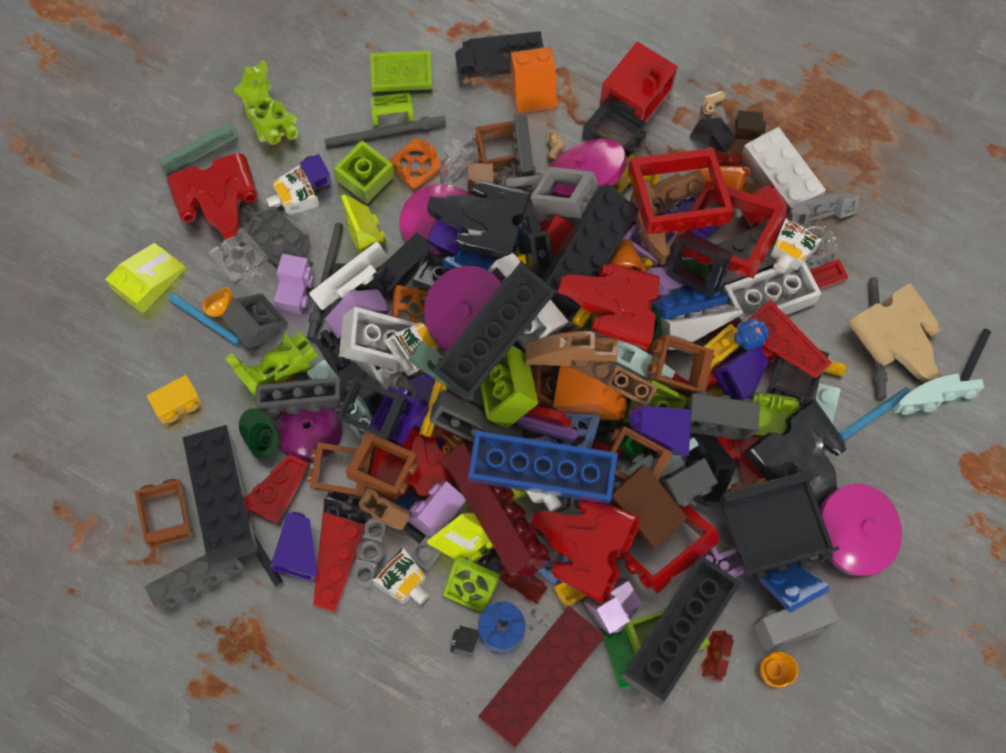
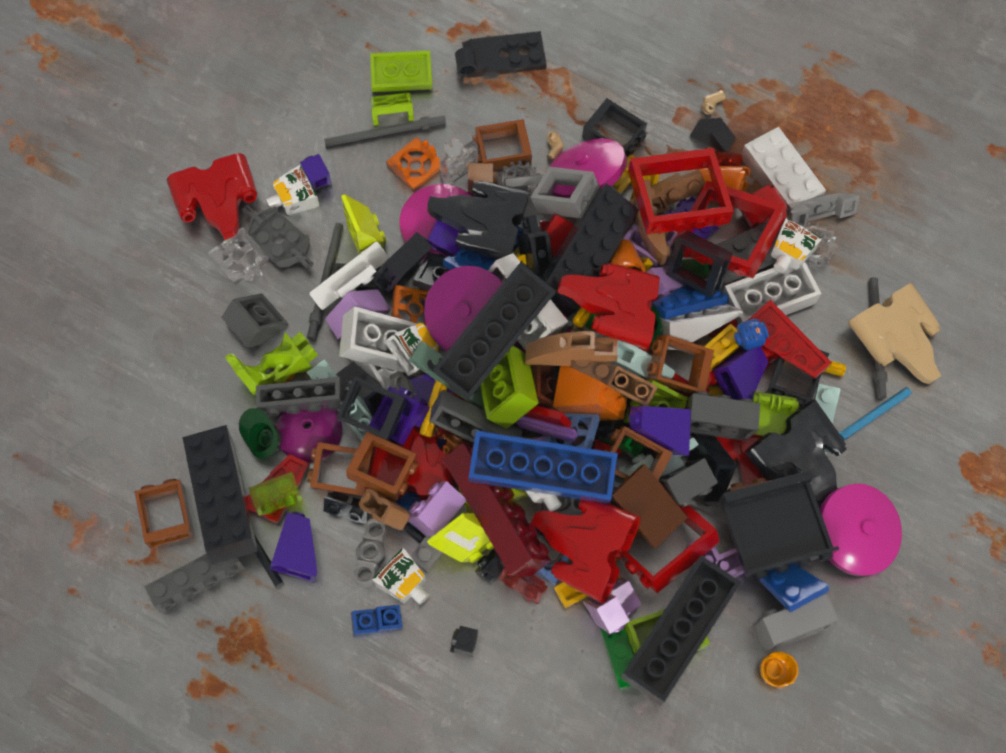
(145, 276): neon yellow slope -> none
(174, 400): yellow brick -> none
(198, 148): sand green tile -> none
(204, 318): dark azure bar -> none
(217, 302): light orange hair -> none
(255, 95): lime hips -> none
(275, 494): none -> clear neon green brick
(294, 282): lavender brick -> none
(330, 349): black hinge -> none
(335, 559): red wing -> none
(364, 172): lime brick -> none
(376, 620): none -> blue slope
(451, 591): lime piece -> none
(508, 615): blue brick -> none
(523, 145): dark grey piece -> none
(533, 80): orange slope -> none
(541, 678): dark red brick -> none
(640, 80): red piece -> none
(720, 644): clear red hinge -> none
(749, 125): dark brown brick -> none
(829, 274): red tile -> none
(933, 393): light aqua slope -> none
(969, 368): black bar -> none

